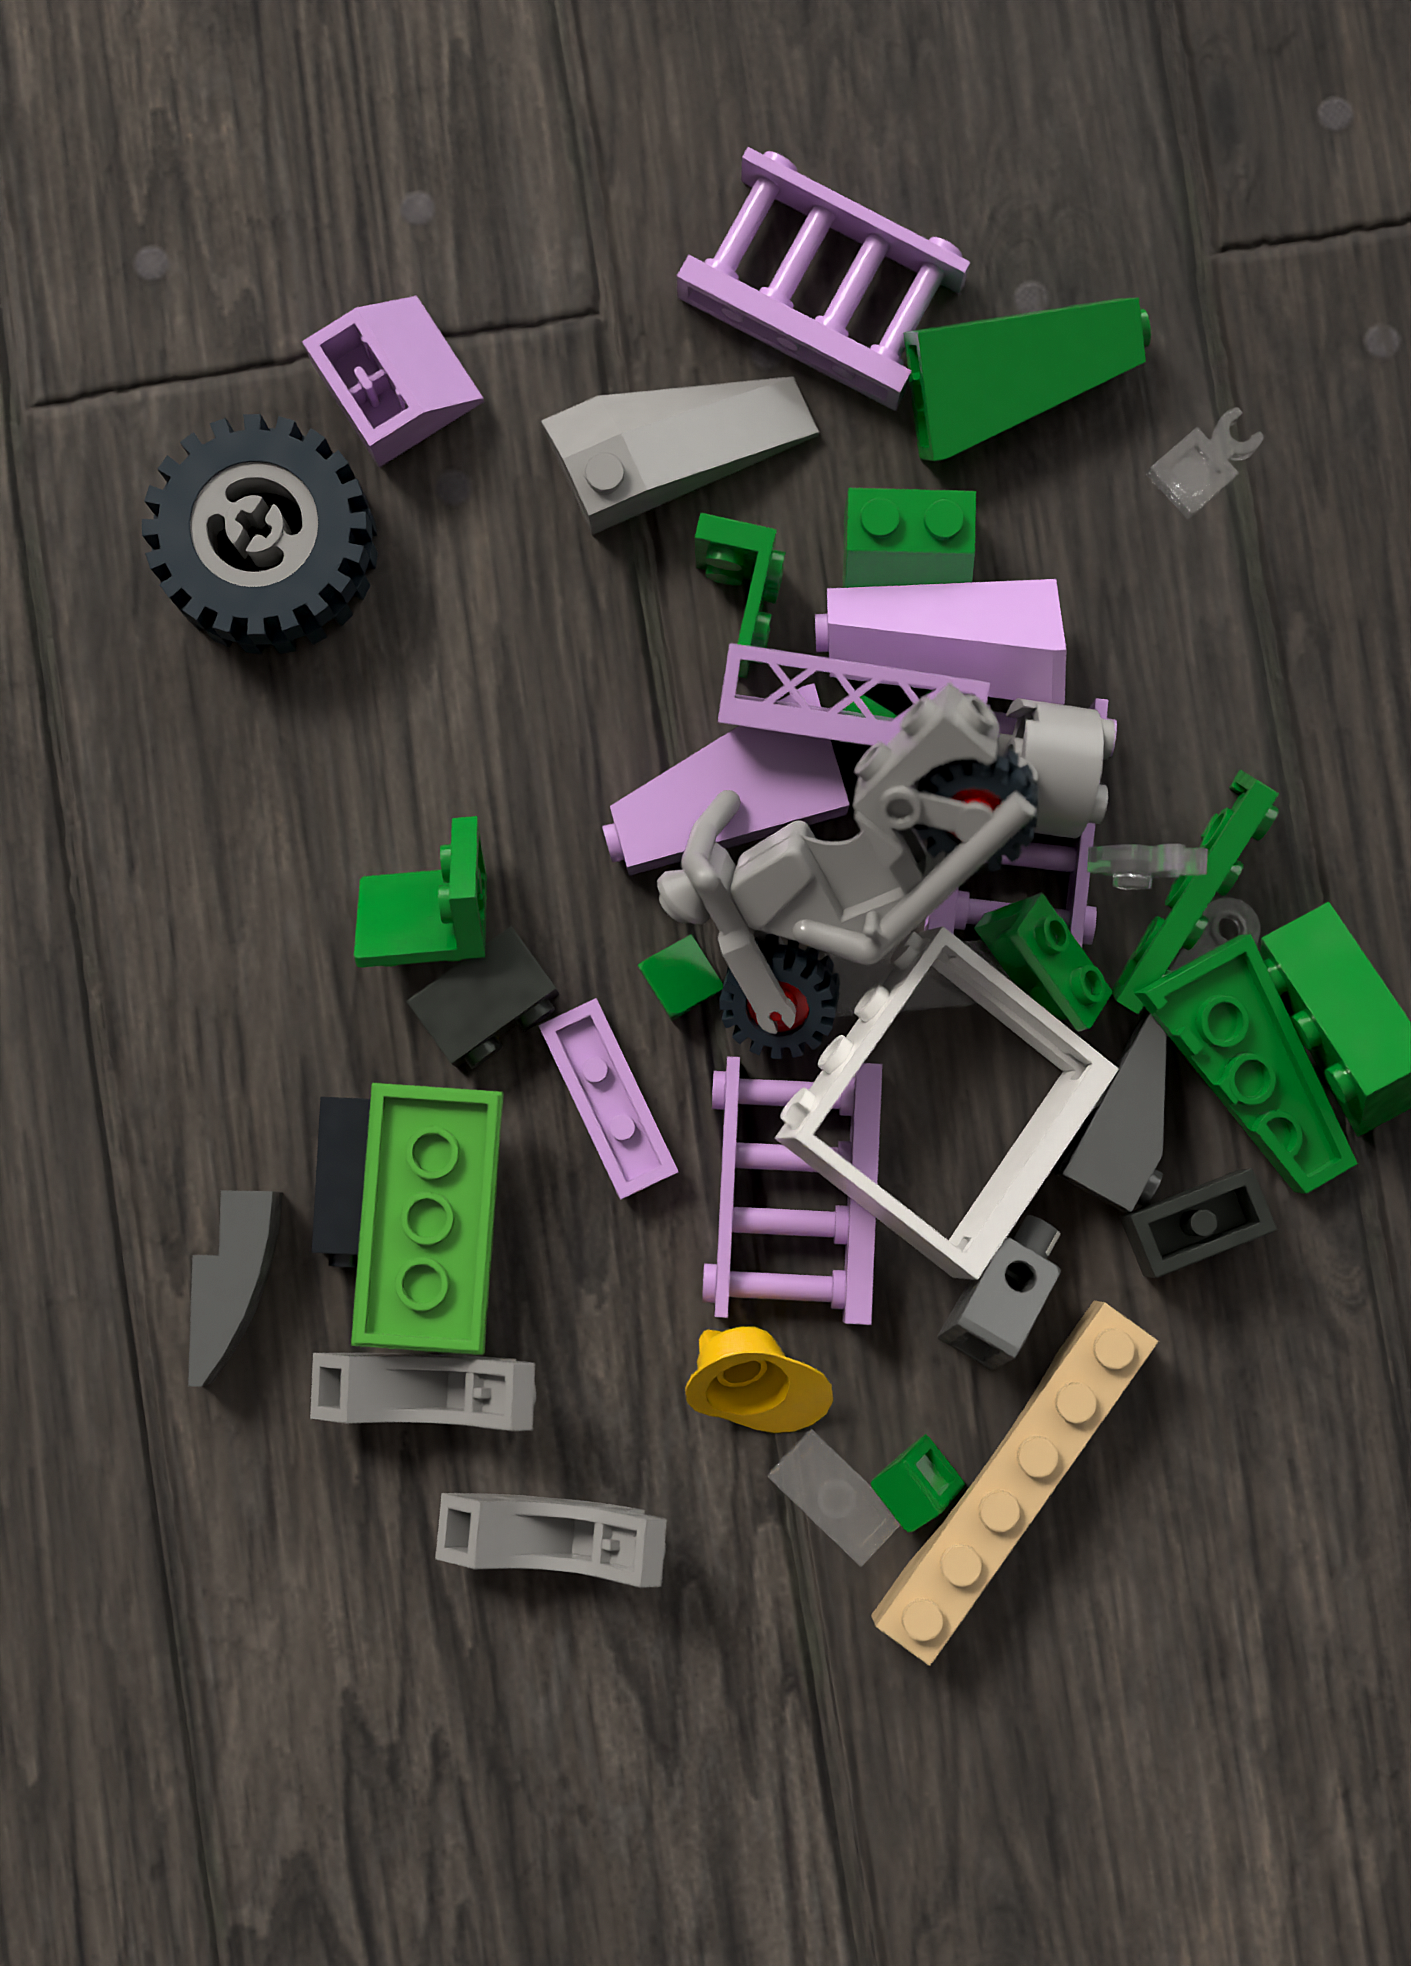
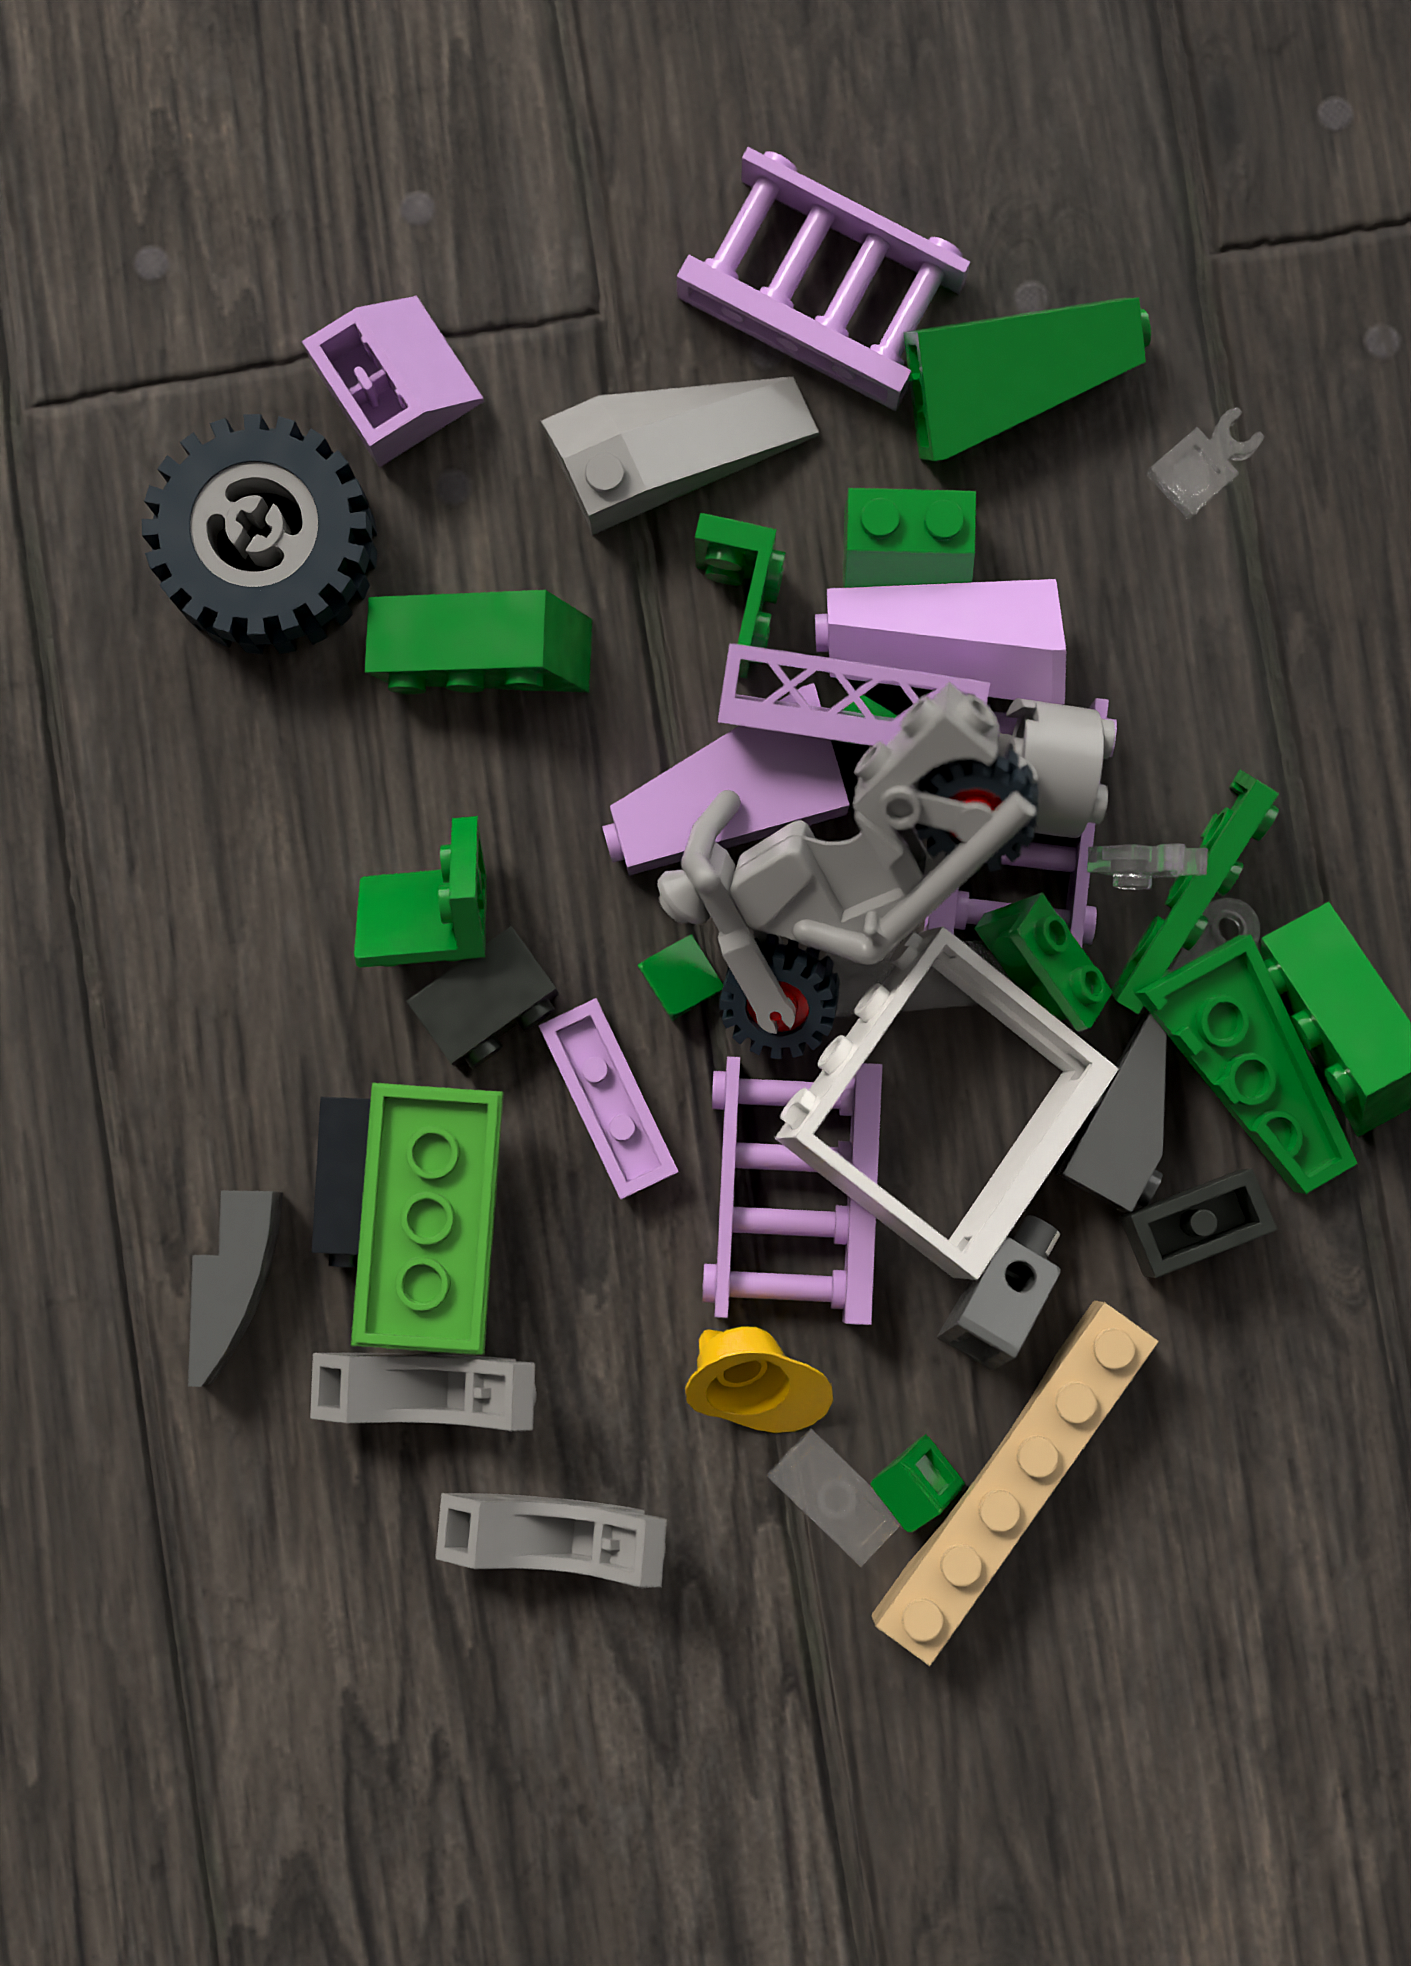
(478, 642): none -> green wedge

